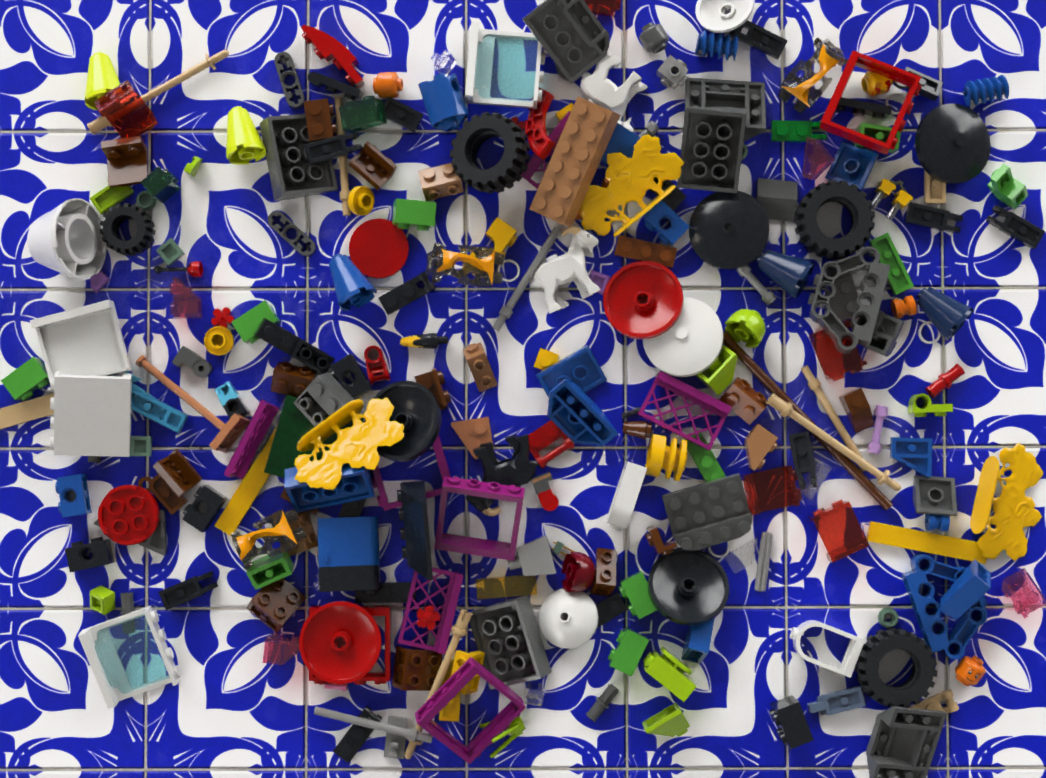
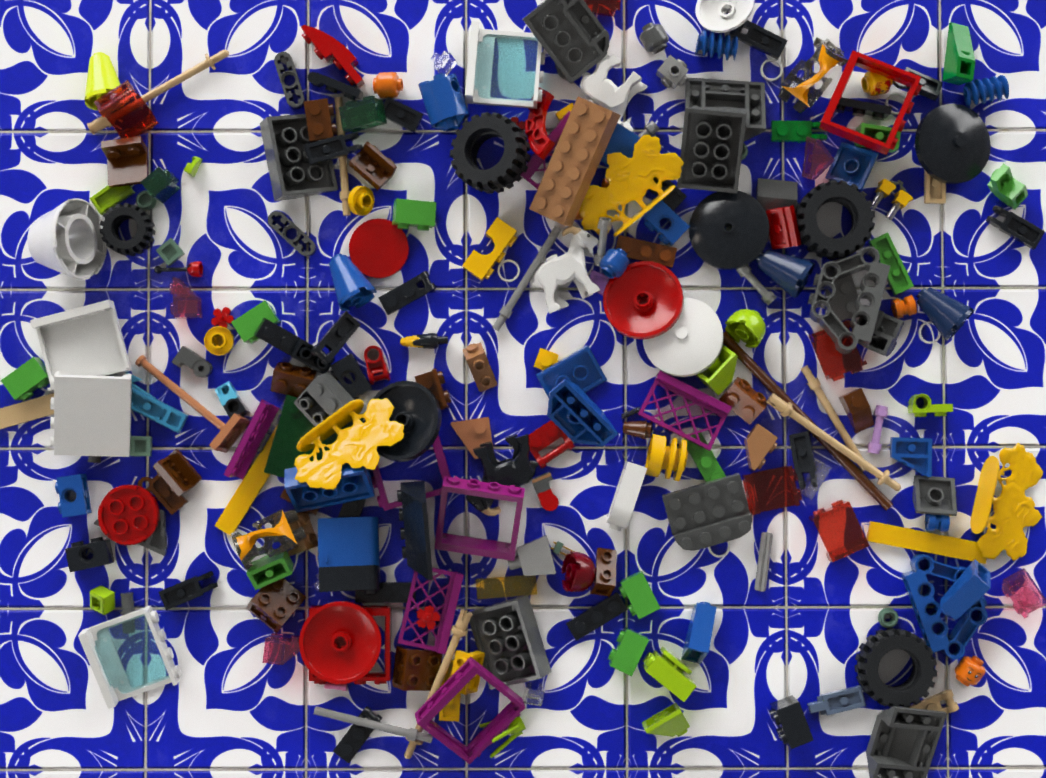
(98, 281): medium lavender tile -> none
(214, 501): black brick -> none
(243, 139): neon yellow cone -> none
(335, 338): none -> black plate
(394, 743): light grey plate -> none
(440, 182): medium nougat bracket -> none
(442, 261): clear smoke hips -> none
(581, 619): white dish -> none
(602, 702): dark grey axle -> none
(604, 225): none -> light grey bar
(614, 263): none -> blue head
(654, 539): reddish brown bracket -> none
(688, 587): black dish -> none
(742, 556): clear tile -> none
(771, 79): none -> white piece
(783, 227): none -> red plate
(851, 654): white window -> none
(931, 217): black hinge -> none
(945, 380): red pin -> none
(959, 55): none -> green slope

